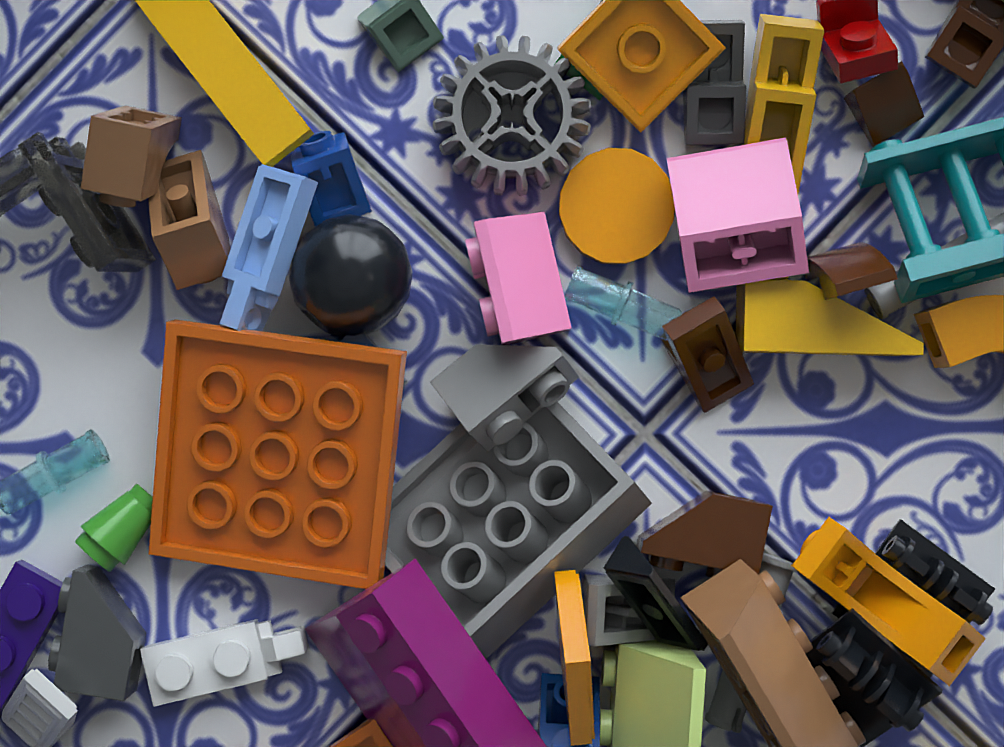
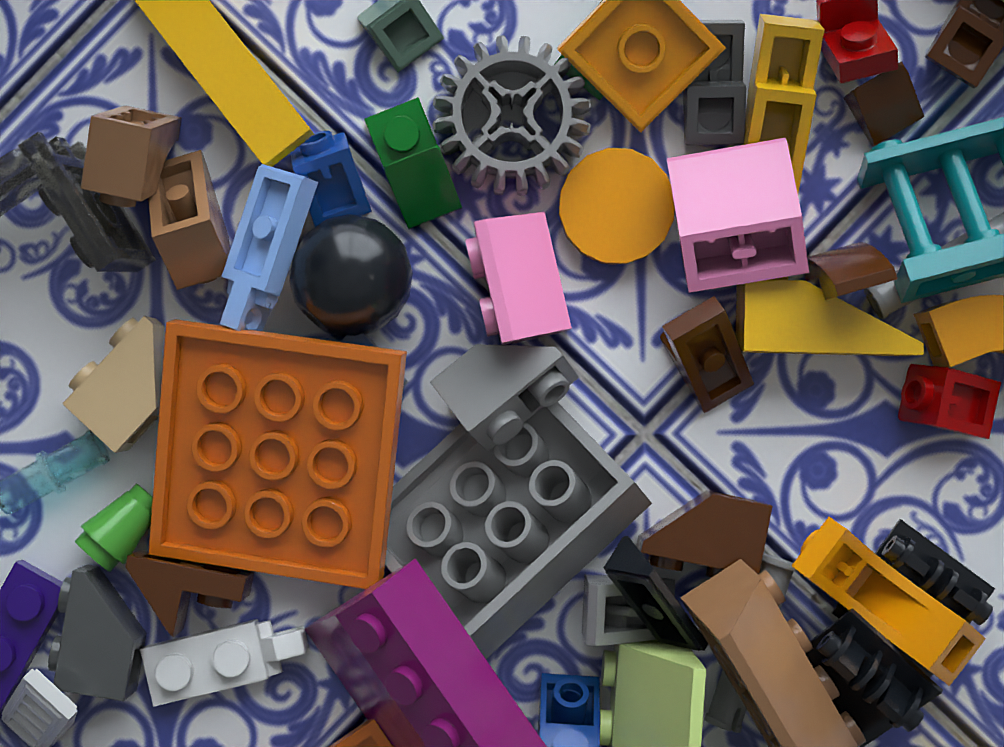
(123, 391): none -> tan slope
(170, 581): none -> reddish brown slope
(413, 163): none -> green slope
(574, 657): light orange tile -> none
(620, 302): clear light blue axle -> none
(949, 400): none -> red bracket

